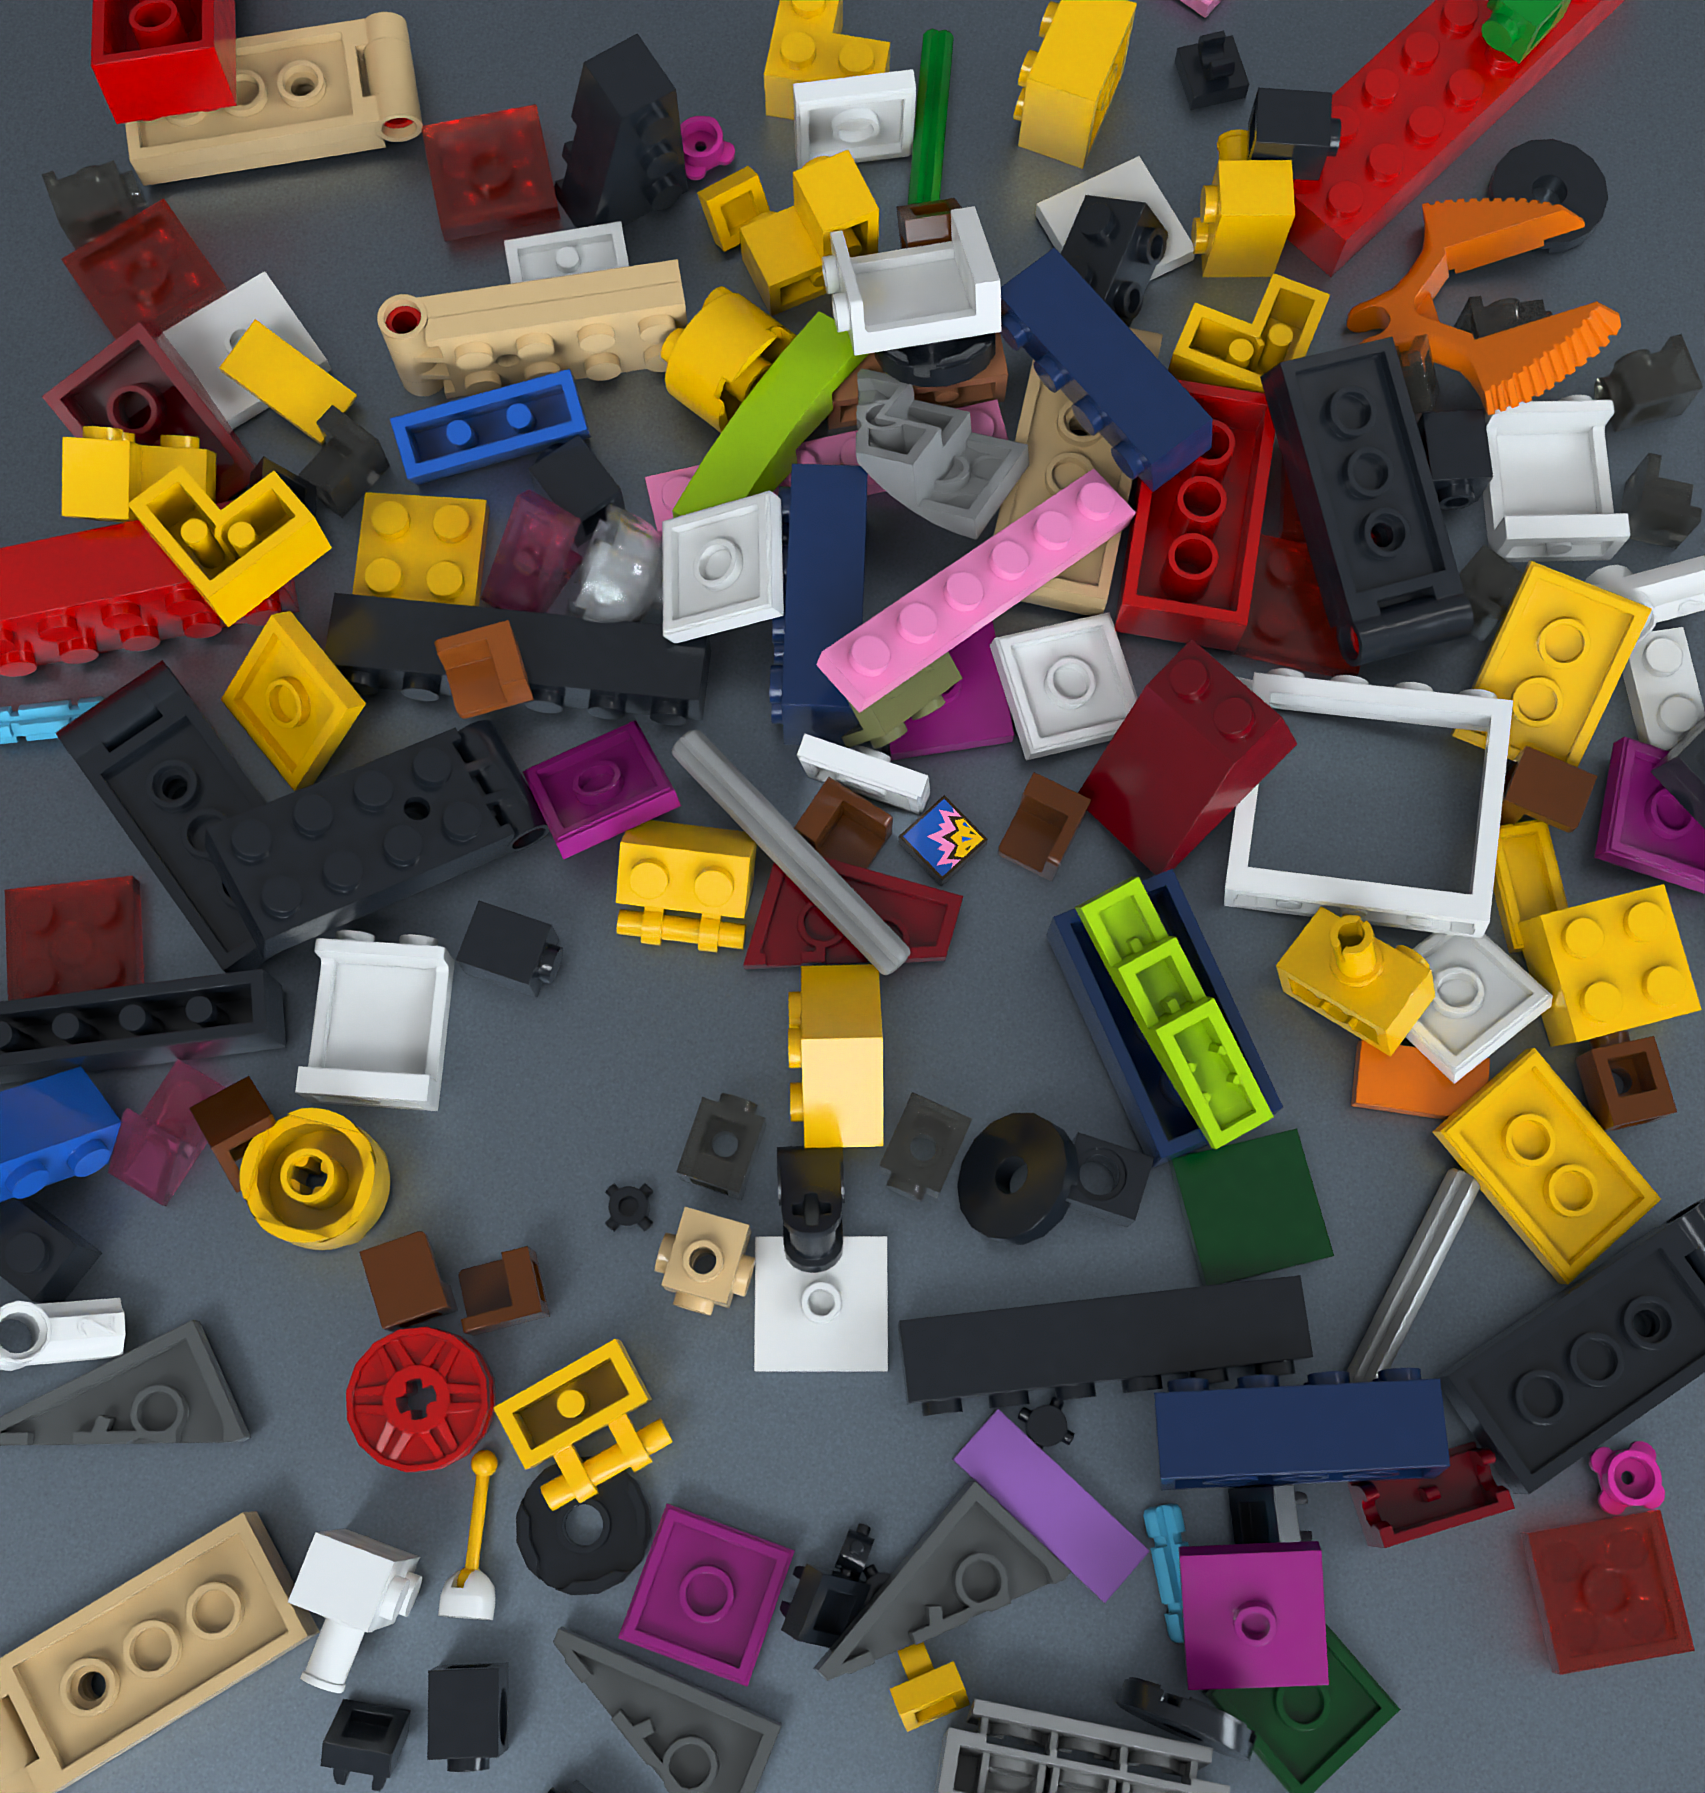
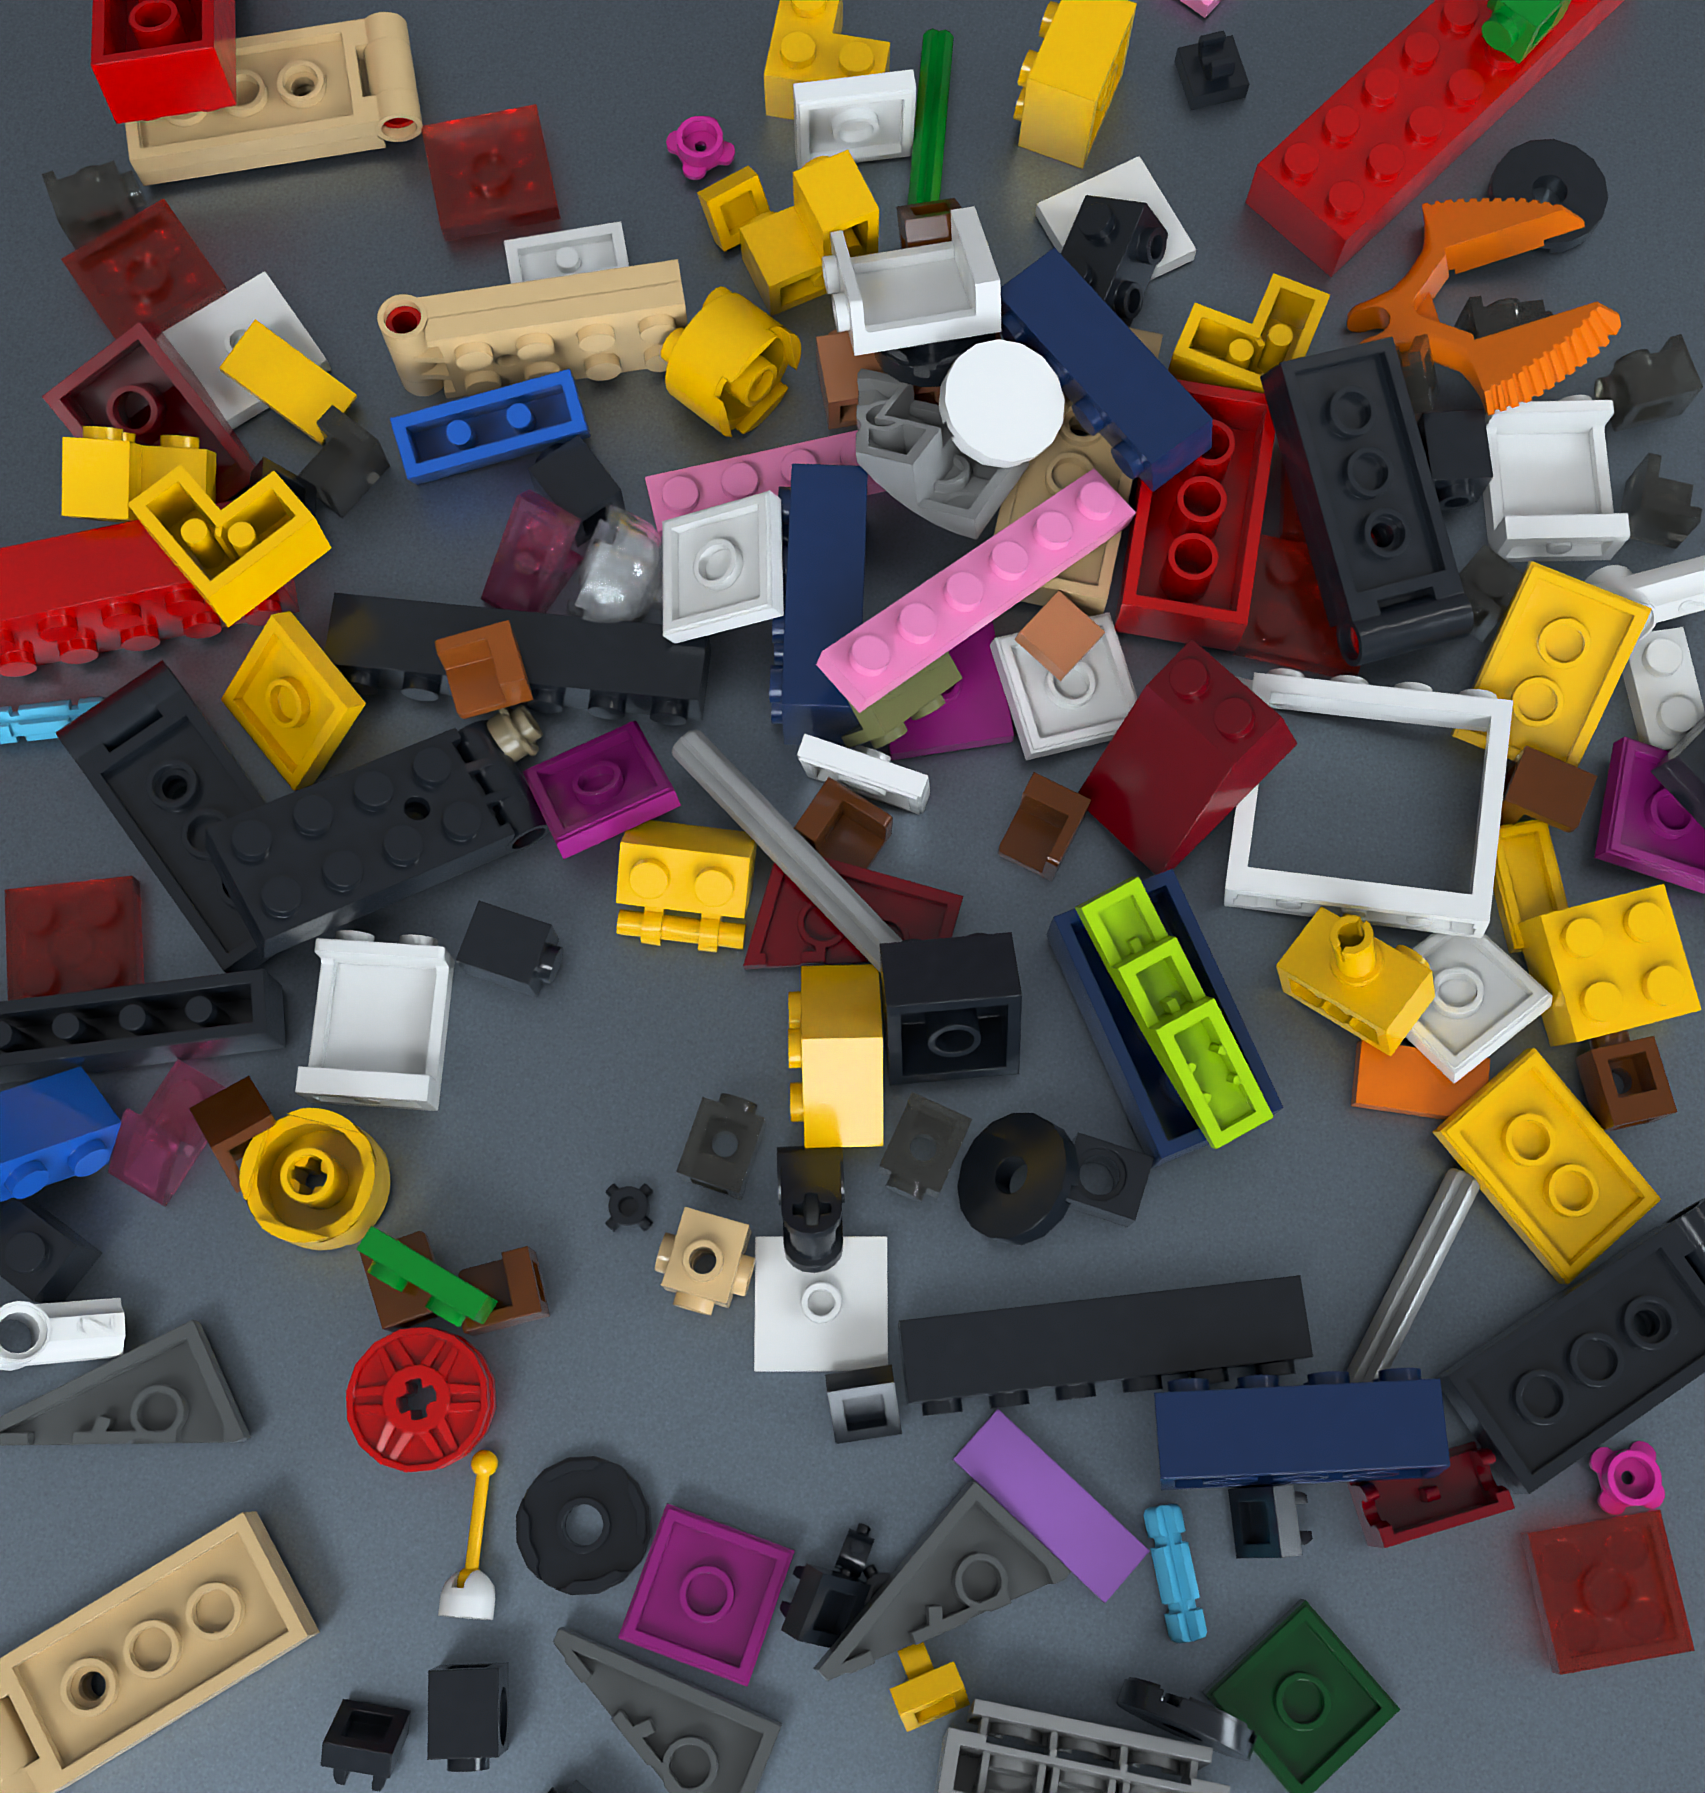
(357, 1590): white brick -> none
(399, 1264): none -> green plate
(422, 548): yellow plate -> none
(515, 732): none -> dark tan plate
(574, 1405): yellow brick -> none
(625, 140): black wedge -> none
(774, 419): lime slope -> none
(863, 1404): none -> black plate
(942, 840): tile -> none
(951, 1008): none -> black brick
(1001, 403): none -> white tile
(1046, 1424): black piece -> none
(1059, 635): none -> nougat tile
(1243, 212): yellow brick -> none
(1250, 1208): dark green tile -> none
(1253, 1615): magenta plate -> none
(1293, 128): black brick -> none

